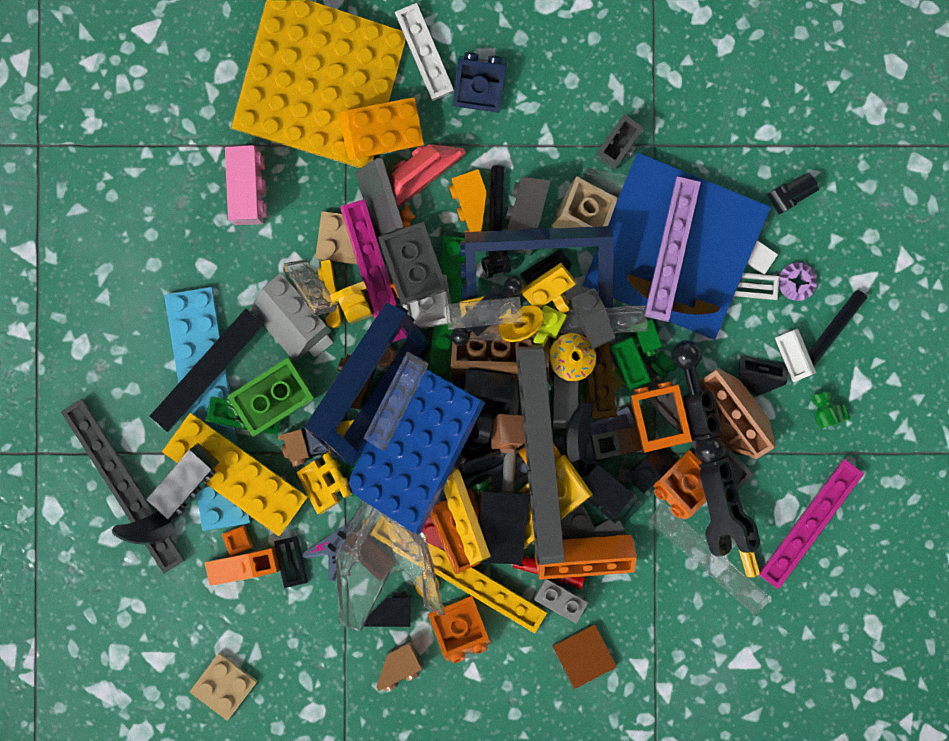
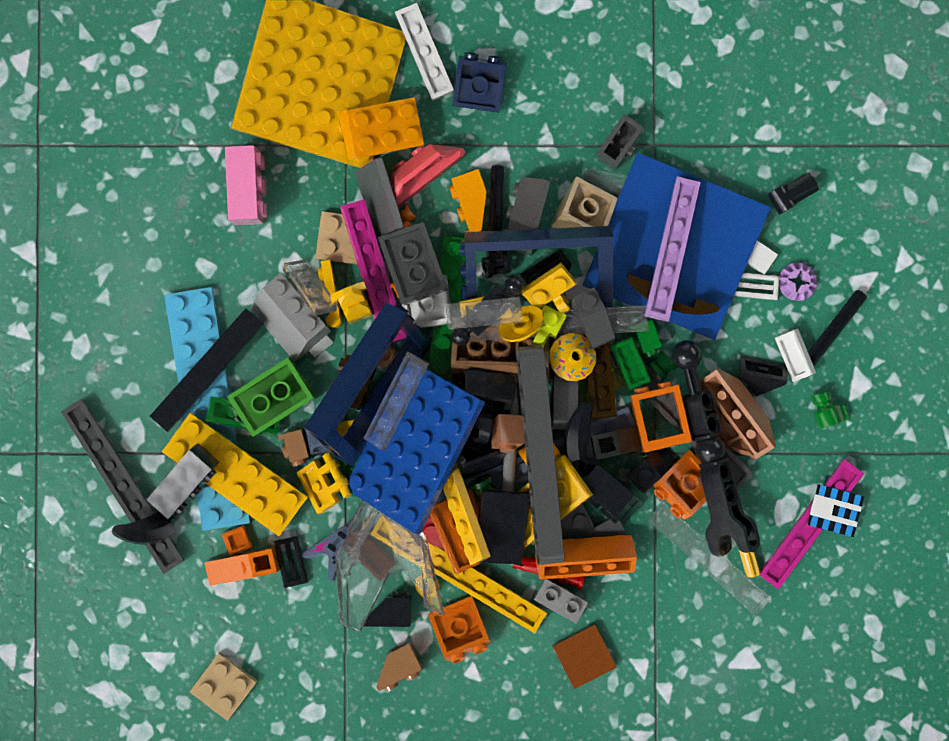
(835, 510): none -> sticker

